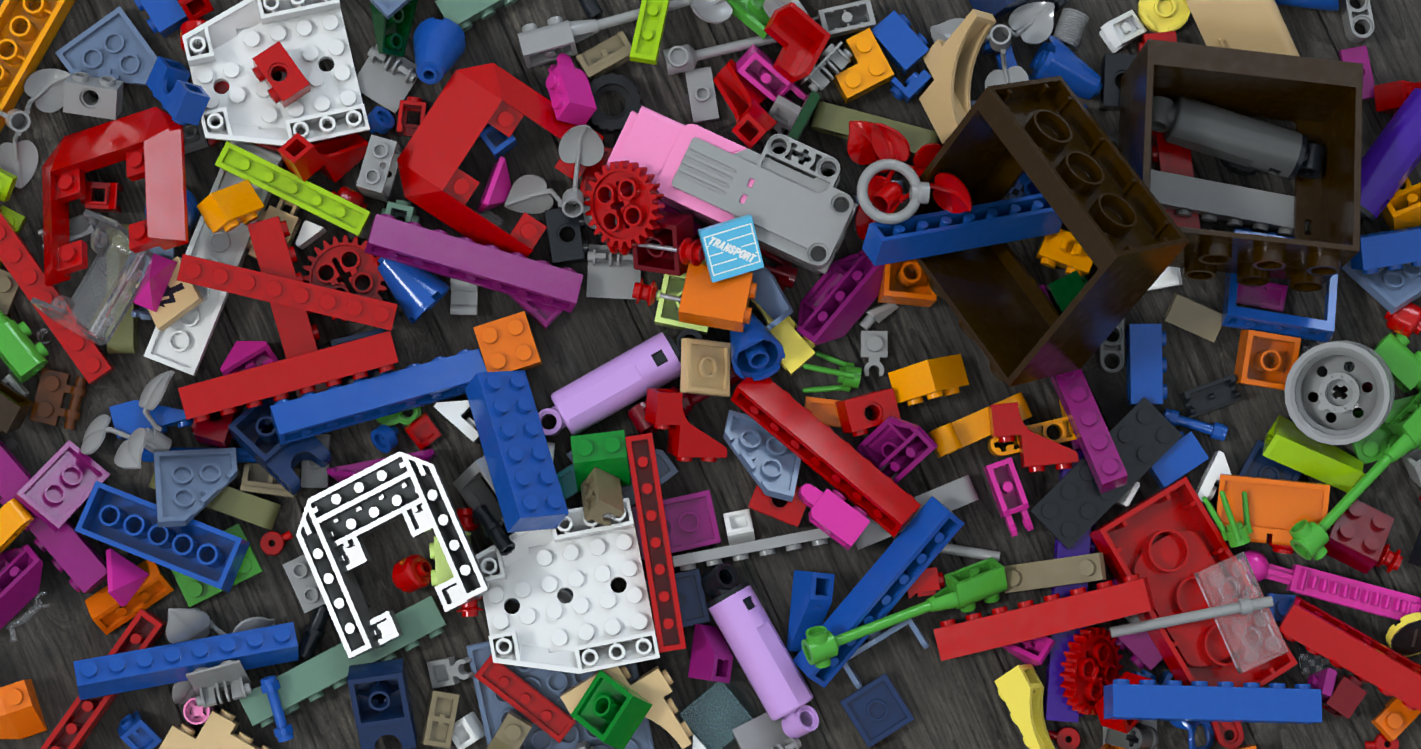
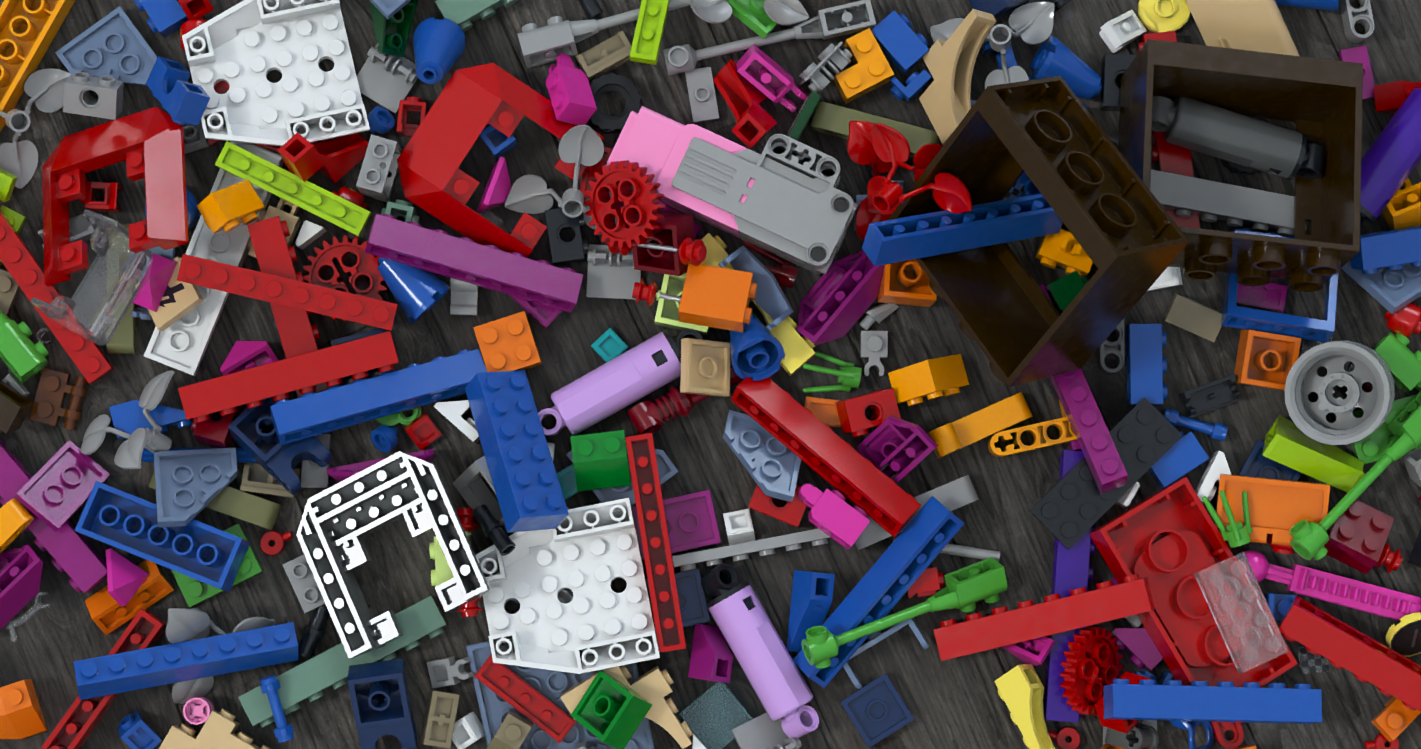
(215, 679): light grey hinge -> none
(275, 60): red brick -> none
(412, 573): red head -> none
(601, 495): dark tan hinge -> none
(609, 345): none -> teal tile
(685, 441): red arch -> none
(731, 248): medium azure tile -> none
(784, 113): light grey plate -> none
(800, 38): red panel -> none
(918, 193): light grey piece -> none
(1008, 493): dark pink hinge -> none
(1034, 449): red arch -> none
(1055, 572): dark tan plate -> none
(1071, 27): light grey piece -> none
(1243, 606): light grey bar -> none
(1323, 680): magenta plate -> none
(1345, 697): dark red brick -> none

